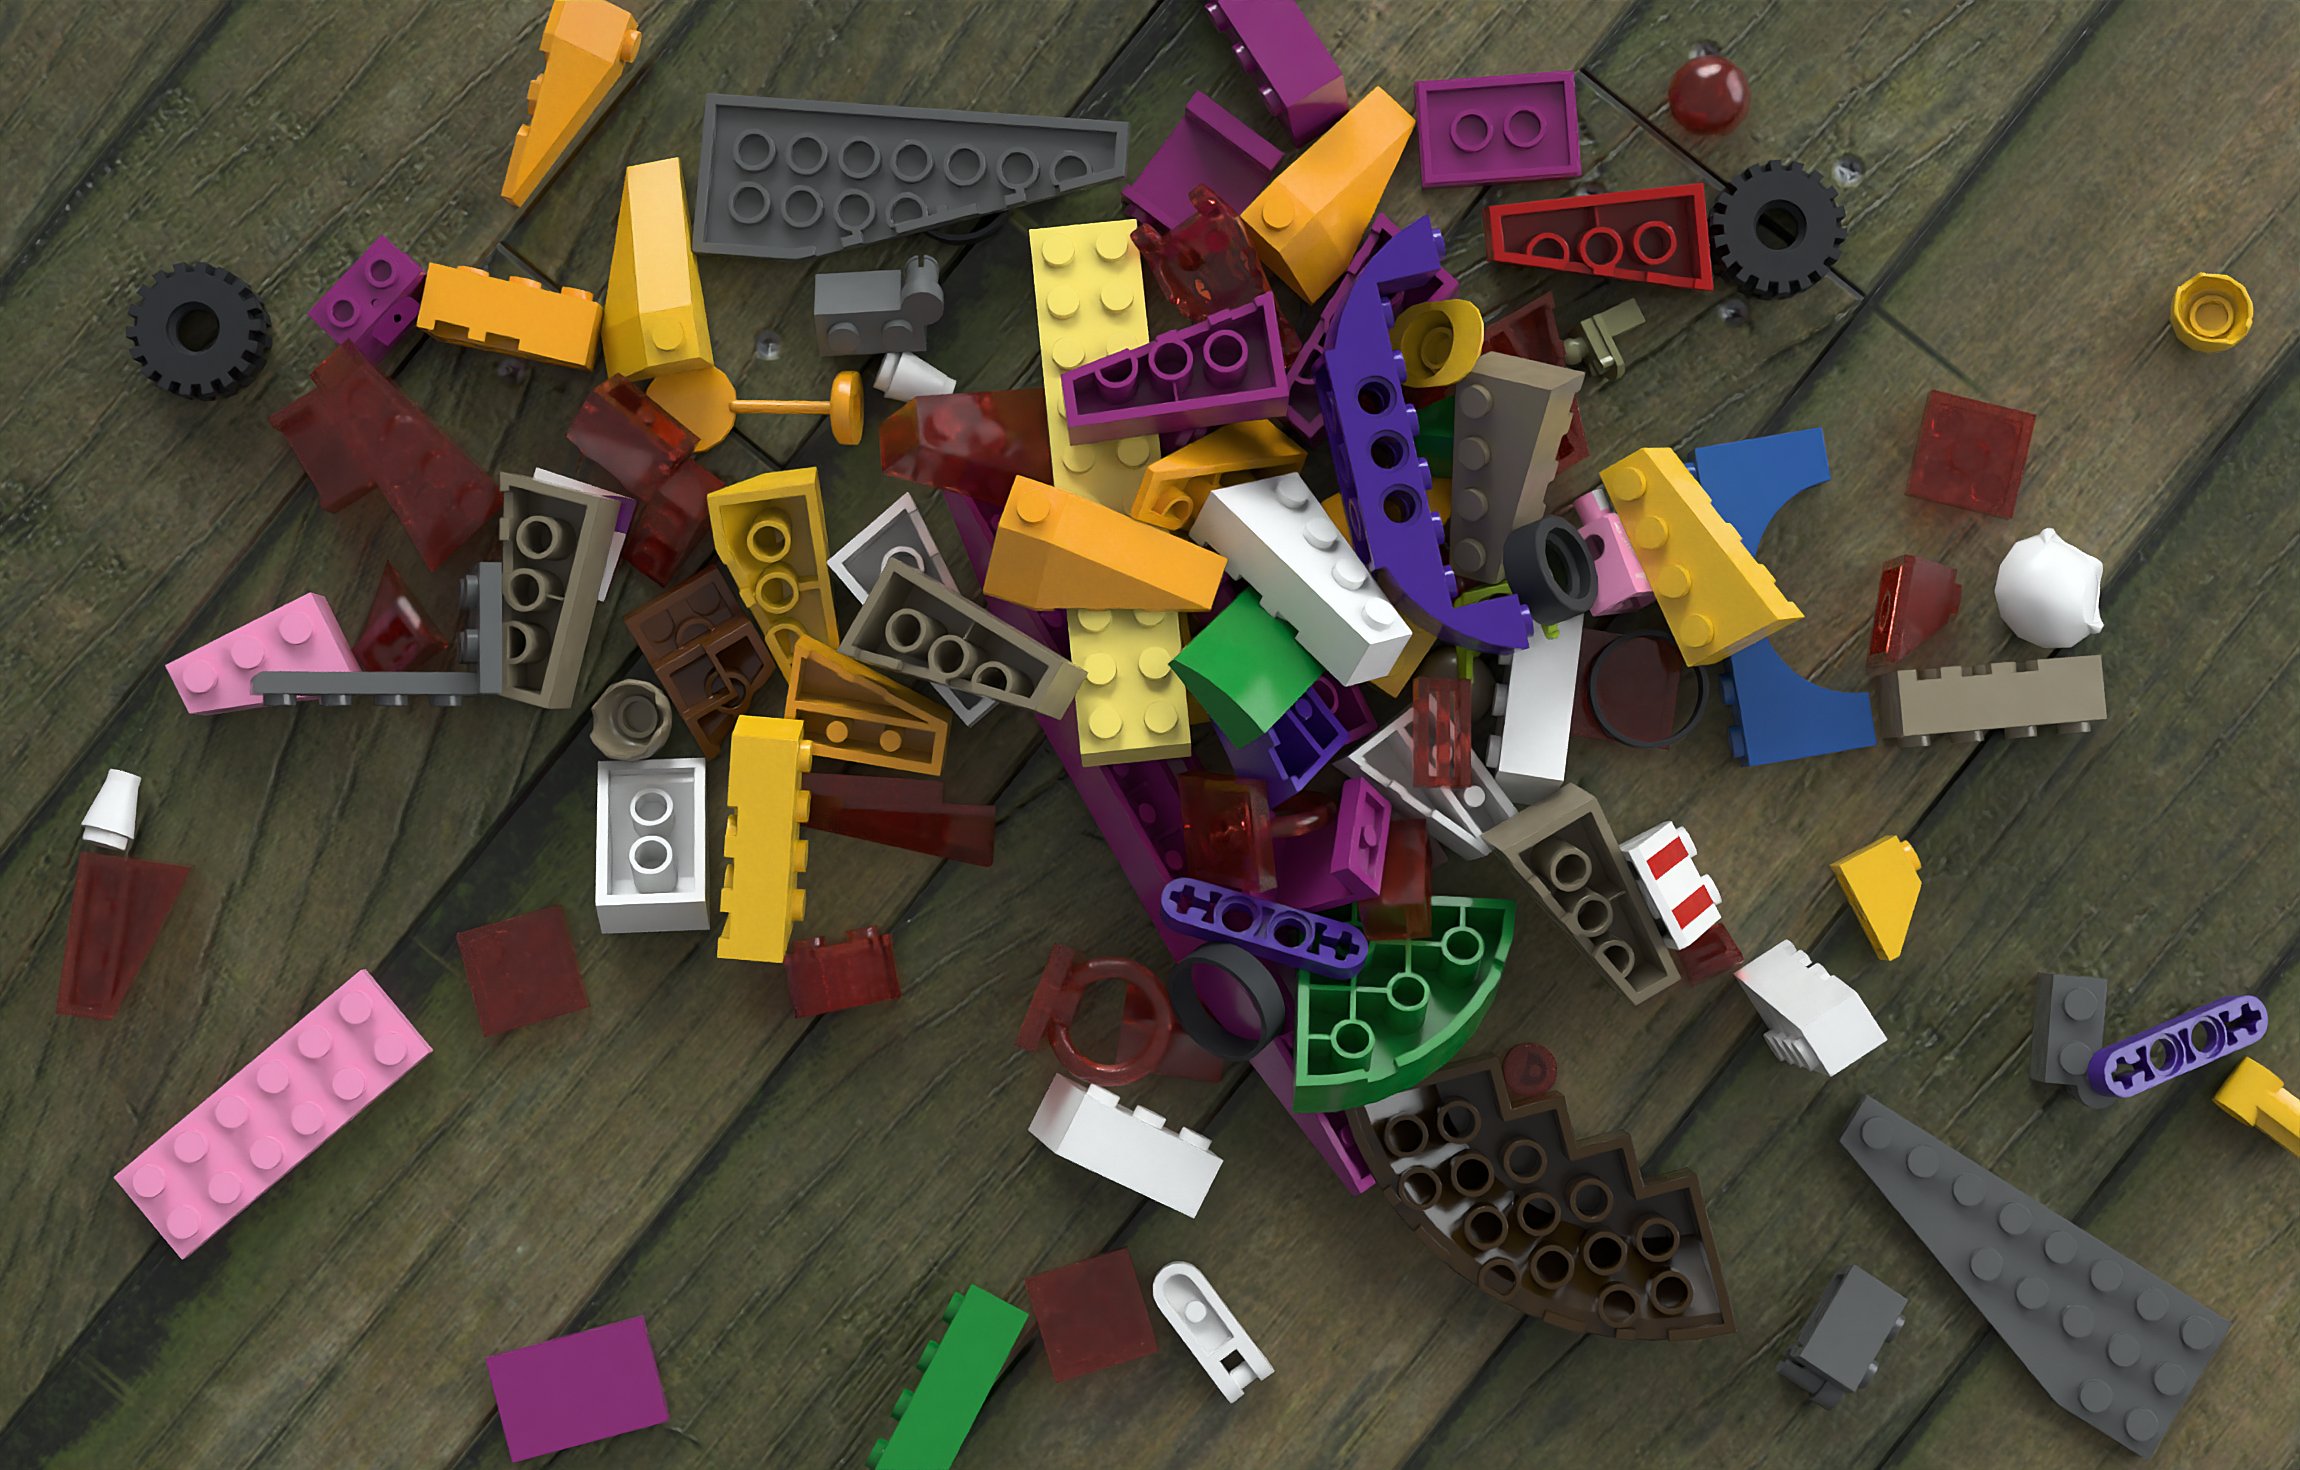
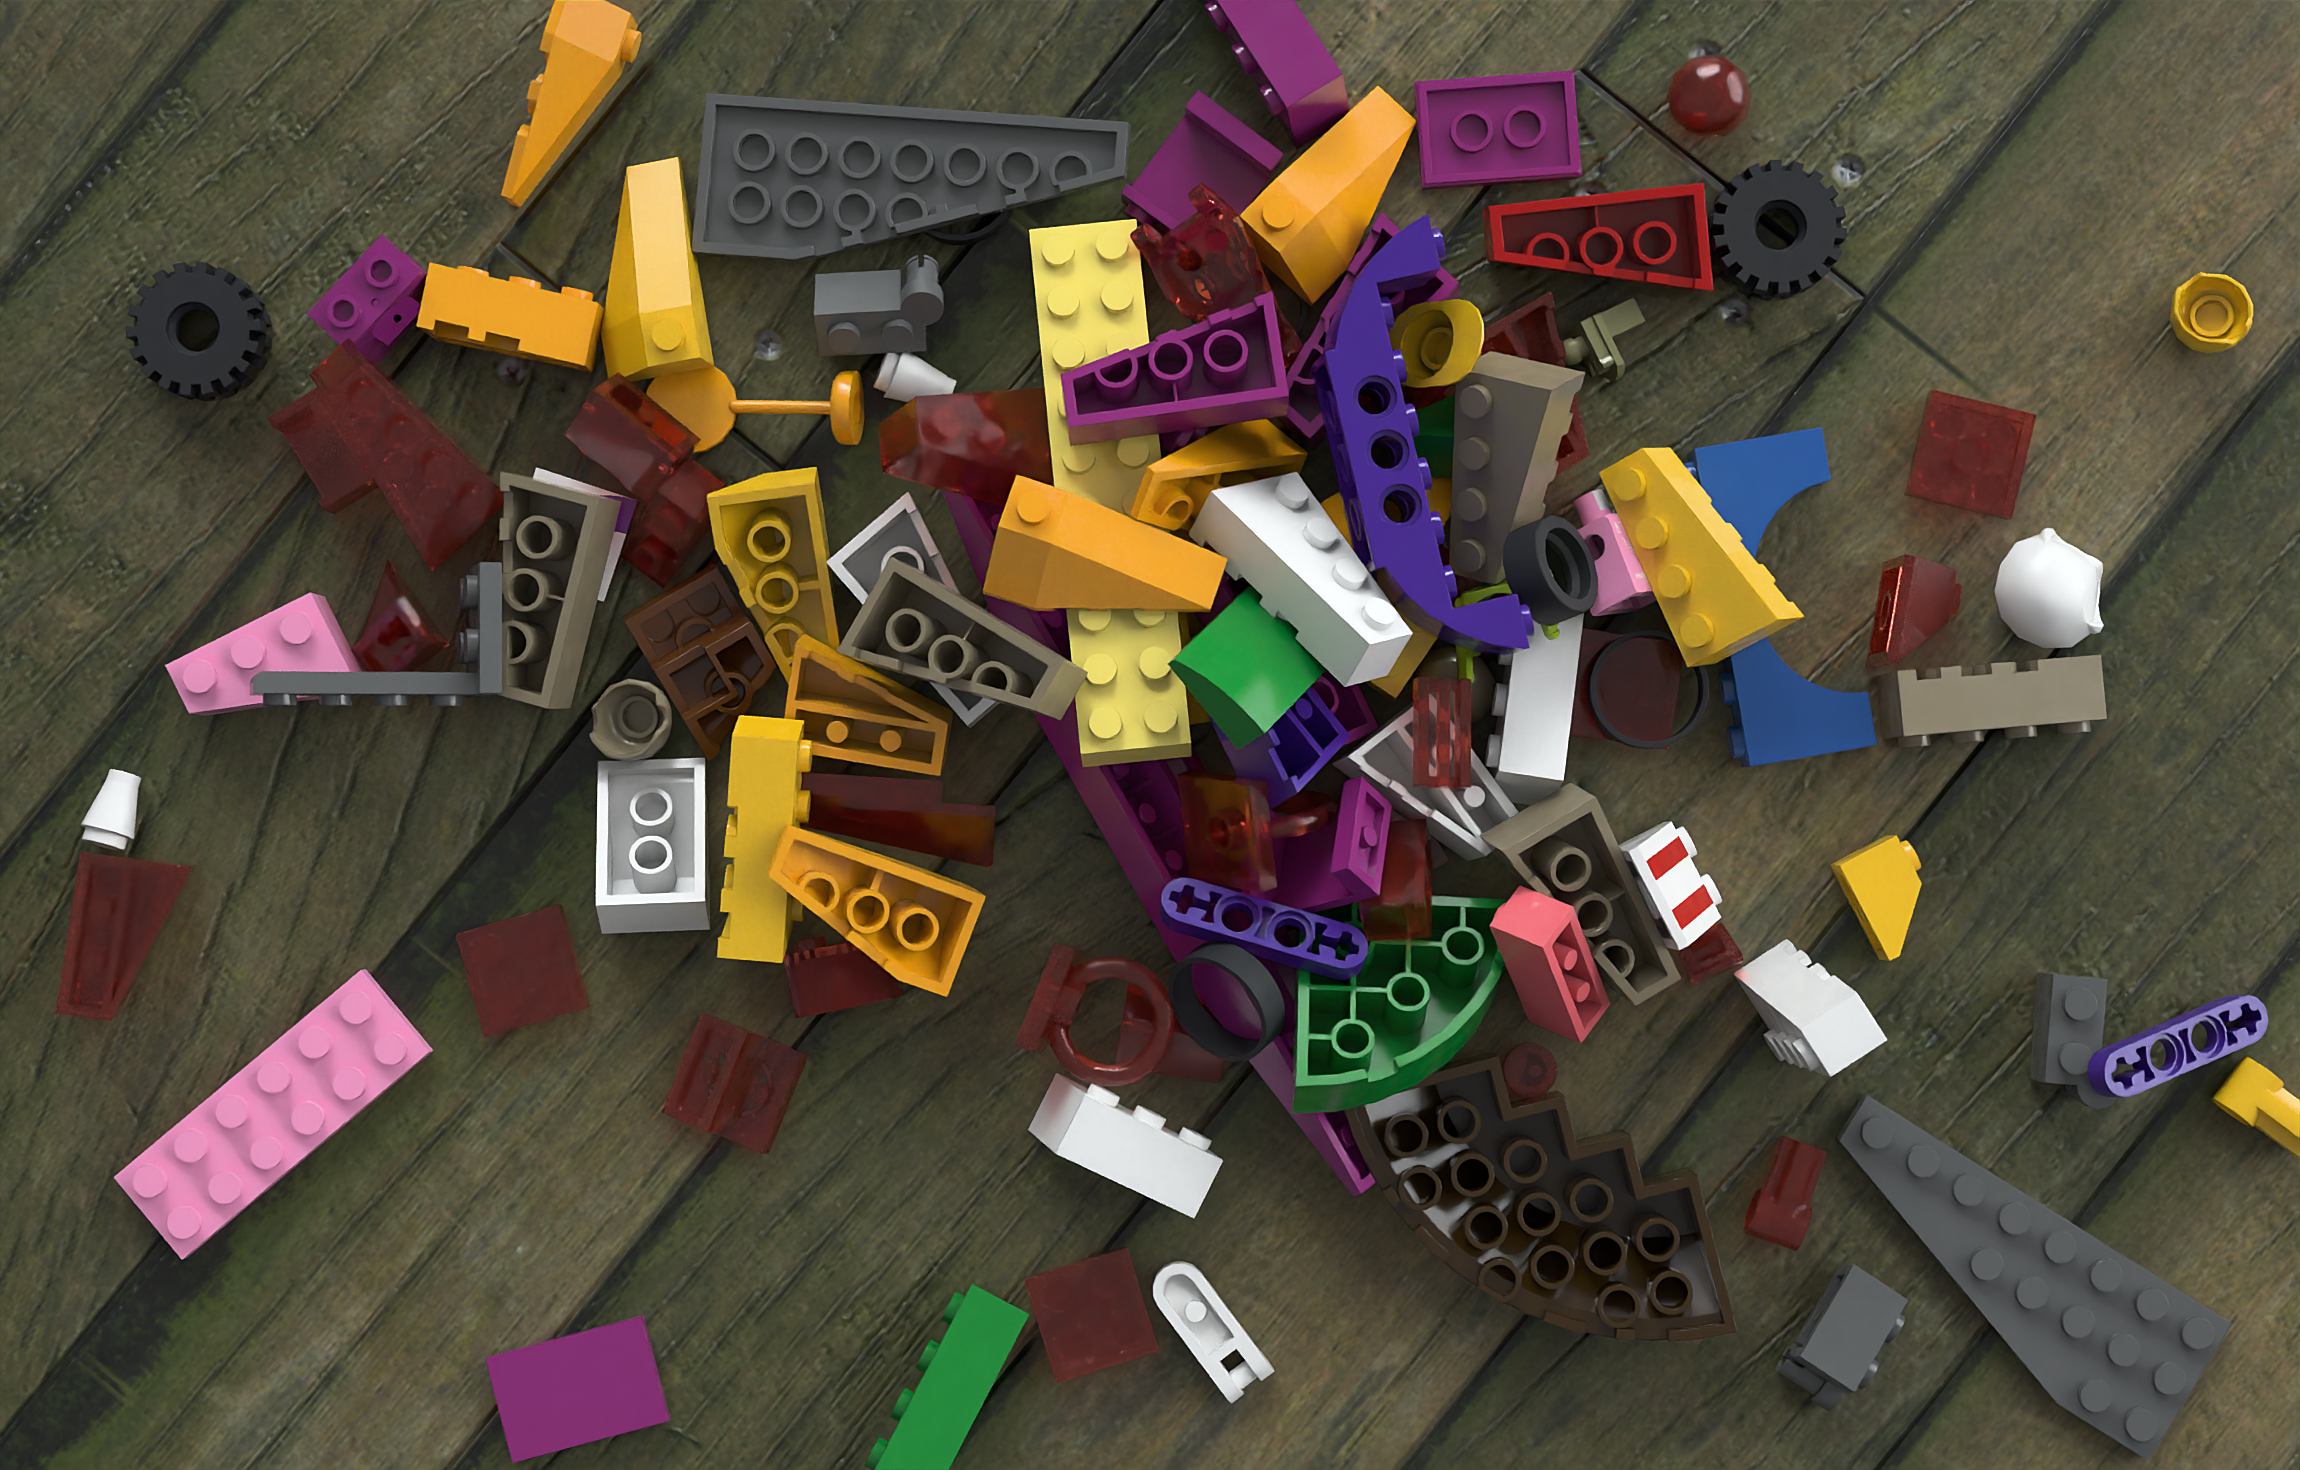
(735, 1083): none -> clear red slope
(887, 908): none -> light orange wedge
(1550, 963): none -> coral brick
(1782, 1208): none -> clear red piece

